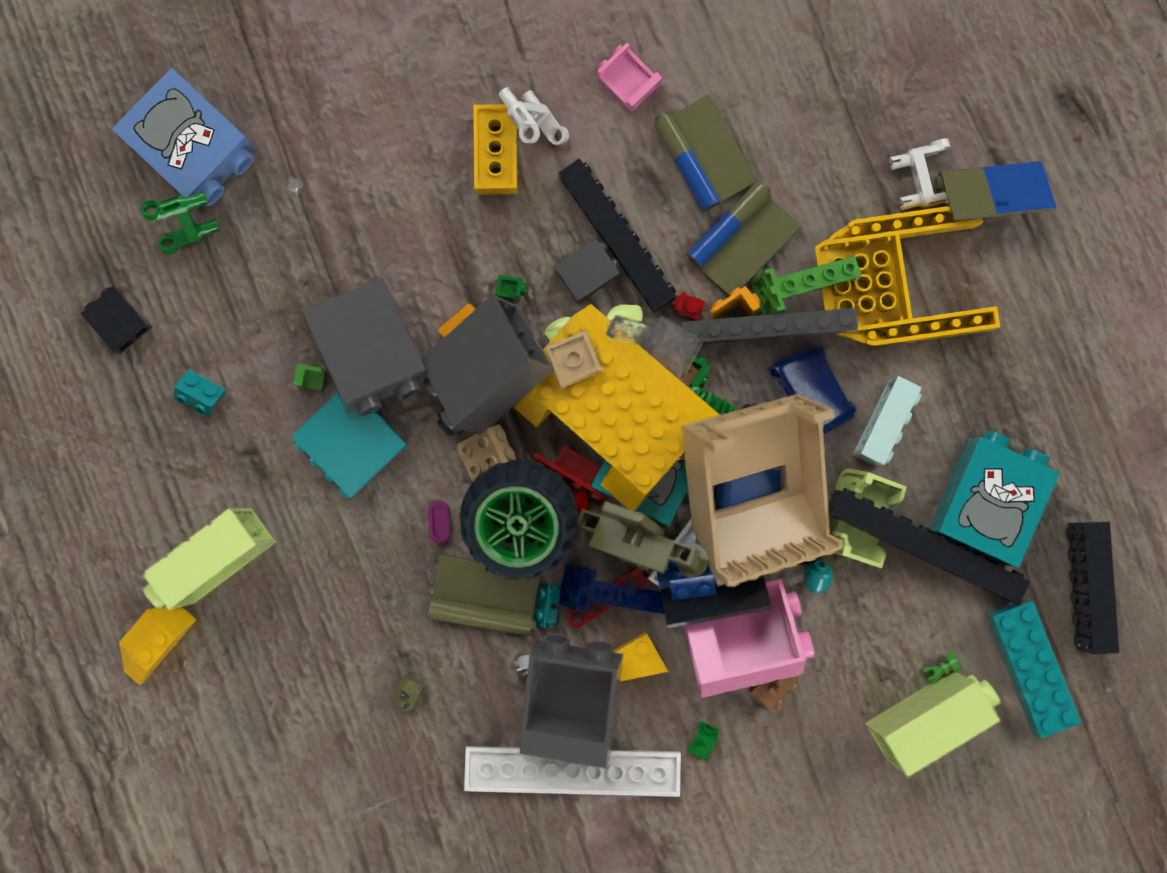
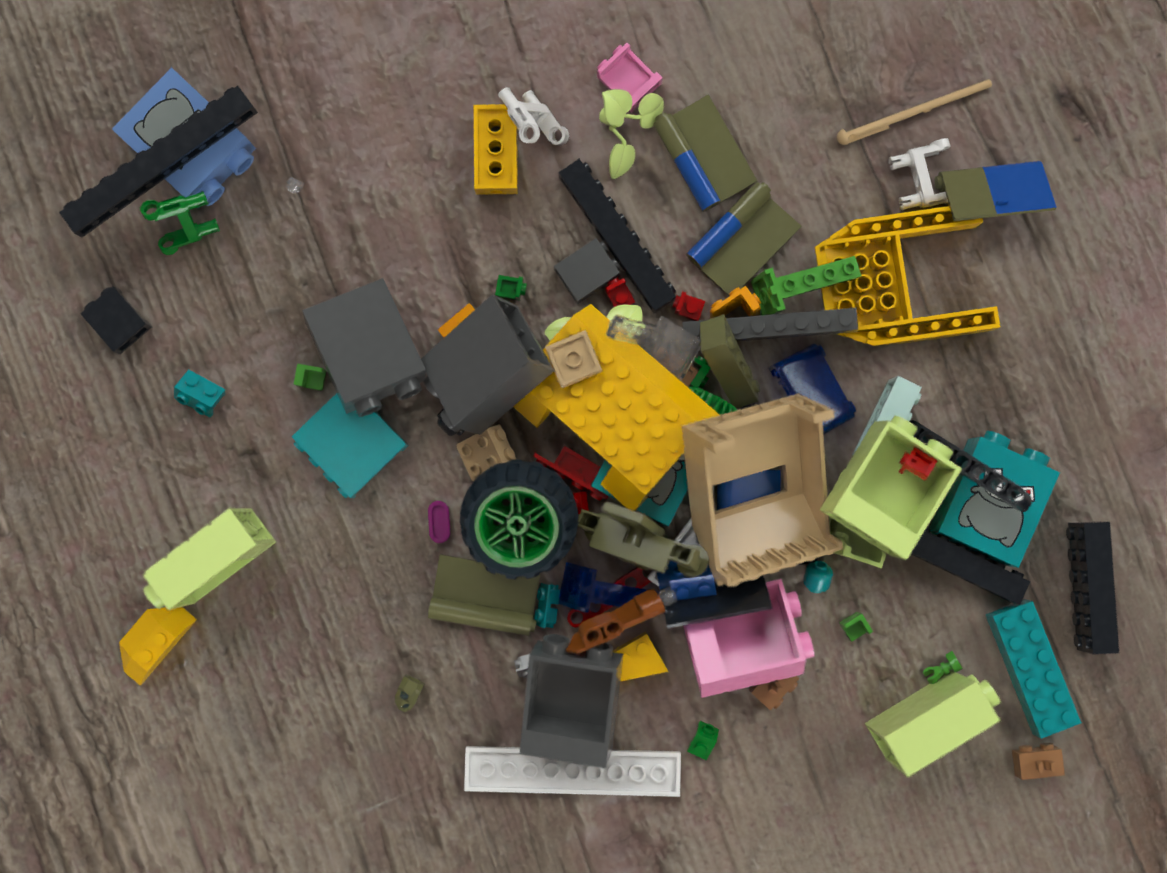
(158, 161): none -> black brick
(611, 624): none -> dark orange panel
(616, 105): none -> yellowish green plant
(619, 293): none -> red bracket
(668, 596): none -> clear hinge
(727, 362): none -> olive wedge
(855, 626): none -> bright green panel
(880, 125): none -> tan bar
(880, 501): none -> yellowish green brick
(917, 463): none -> red bracket
(975, 468): none -> black beam
(1038, 761): none -> medium nougat brick

